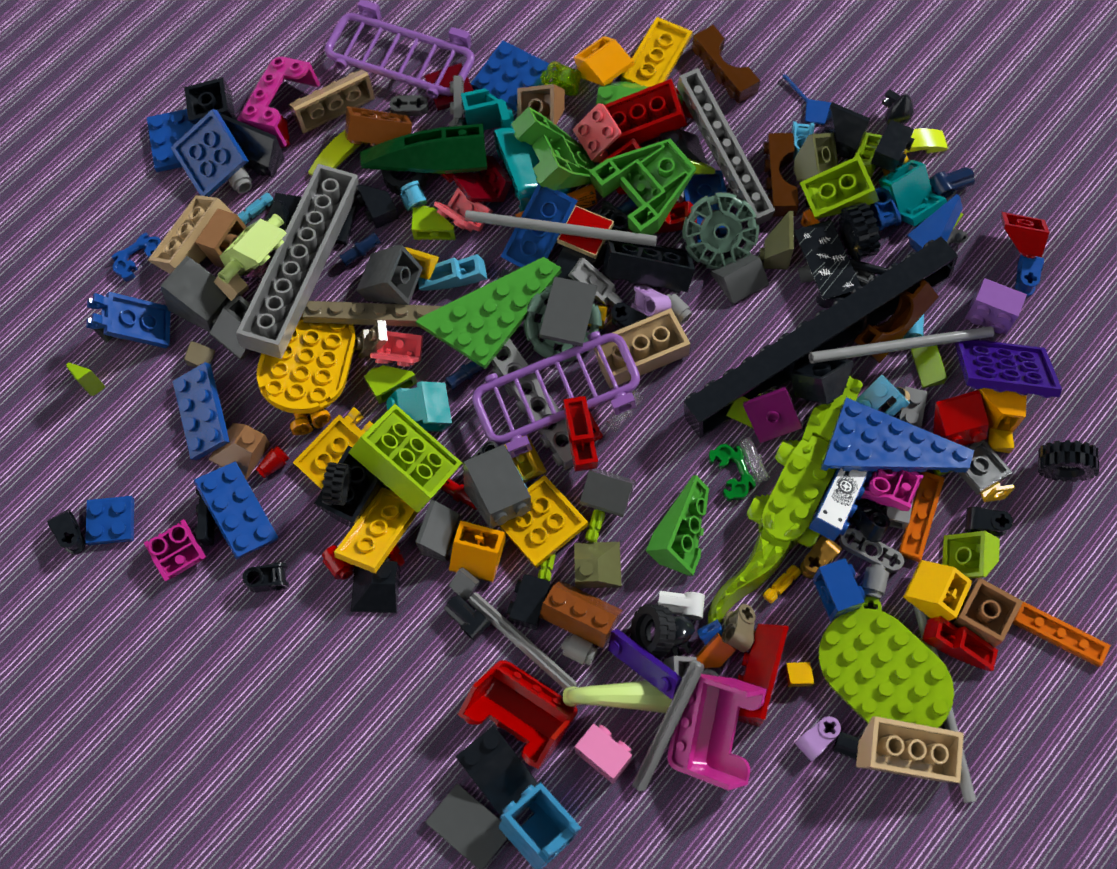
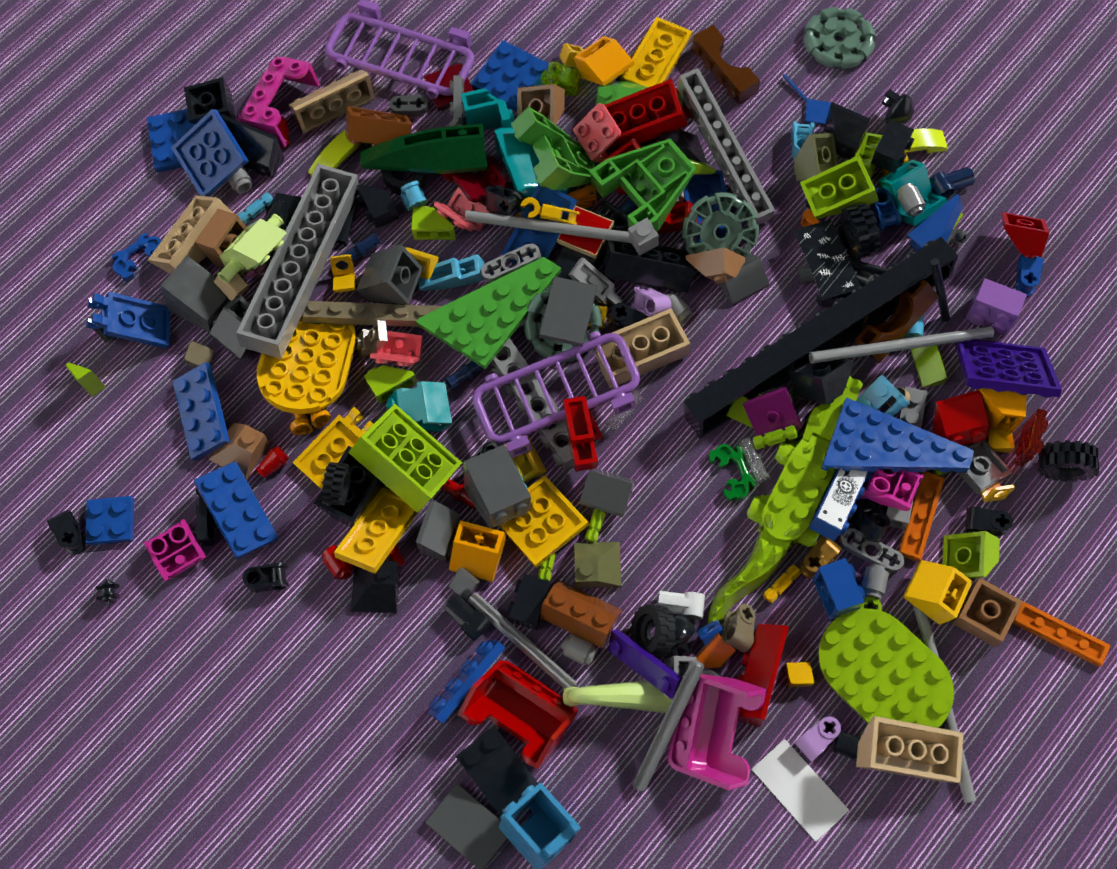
(107, 591): none -> black wheel
(343, 279): none -> yellow bracket
(471, 672): none -> blue plate
(502, 199): none -> black piece
(502, 260): none -> light grey beam
(549, 212): none -> yellow piece
(568, 52): none -> yellow slope
(603, 752): bright pink brick -> none
(643, 236): none -> light grey brick
(678, 534): bright green wedge -> none
(717, 264): none -> medium nougat slope
(775, 437): none -> lime axle
(779, 245): olive slope -> none
(780, 152): reddish brown arch -> none
(800, 790): none -> white sticker
(837, 28): none -> sand green plate
(911, 199): none -> light grey brick
(940, 289): none -> black bar
(960, 643): red slope -> none
(1030, 438): none -> clear red plate

